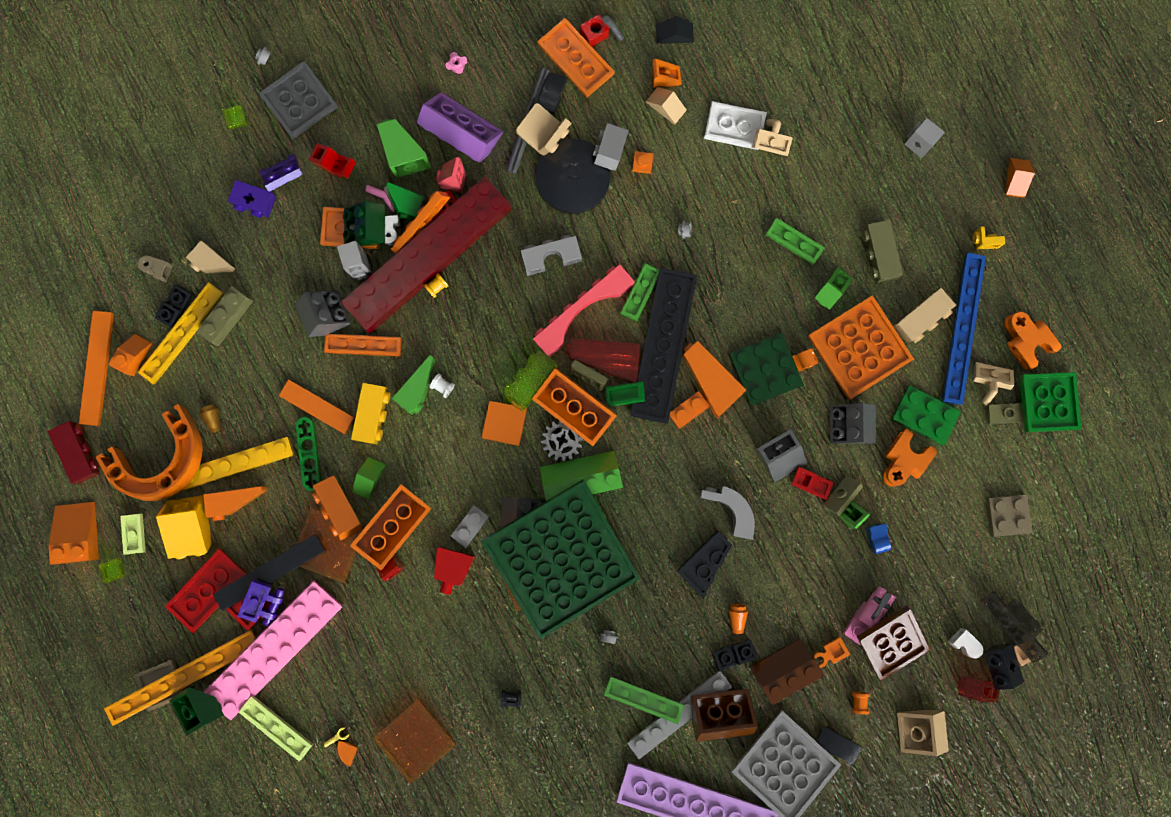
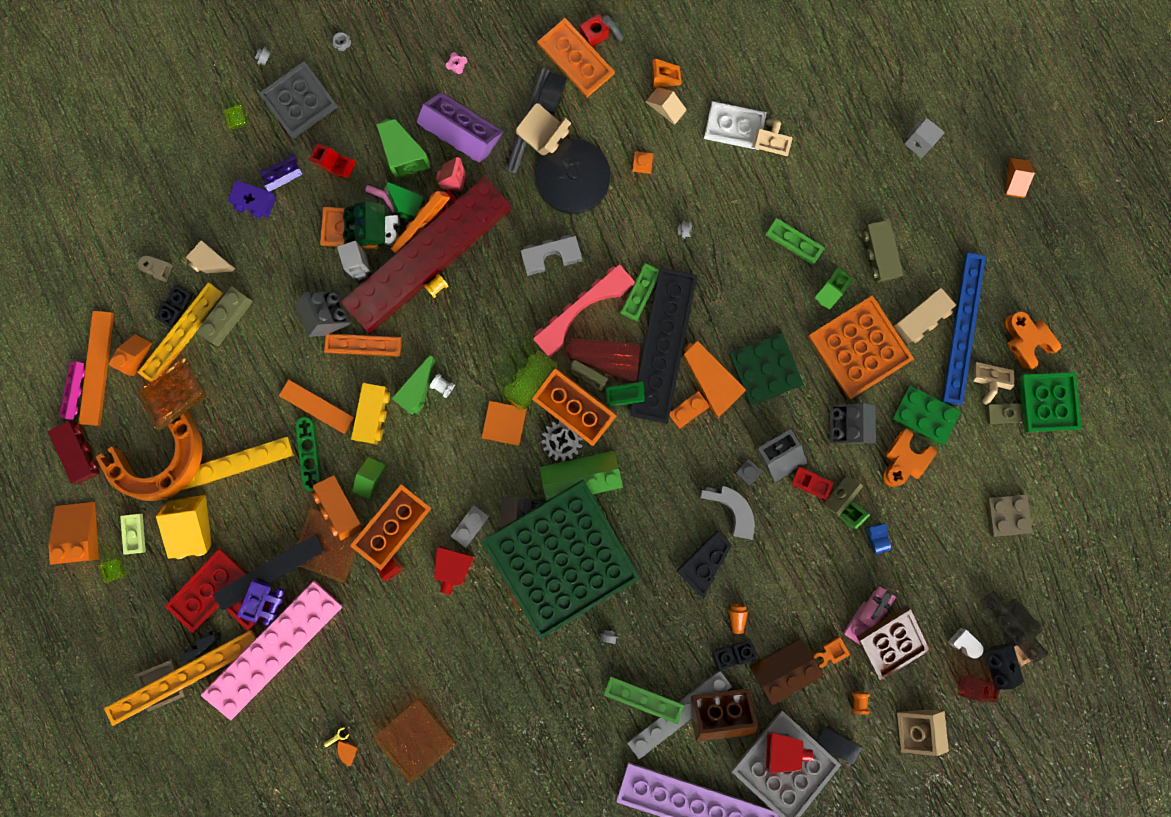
(72, 390): none -> dark pink plate
(171, 394): none -> clear orange plate
(195, 709): dark green slope -> none
(202, 645): none -> black slope
(211, 417): pearl gold cone -> none
(228, 502): orange slope -> none
(276, 728): yellowish green plate -> none
(341, 37): none -> light grey plate
(511, 699): black bush -> none
(610, 147): light grey brick -> none
(674, 31): black slope -> none
(748, 472): none -> dark grey plate
(785, 753): none -> red torso
(805, 360): orange leg -> none
(989, 241): yellow bracket -> none

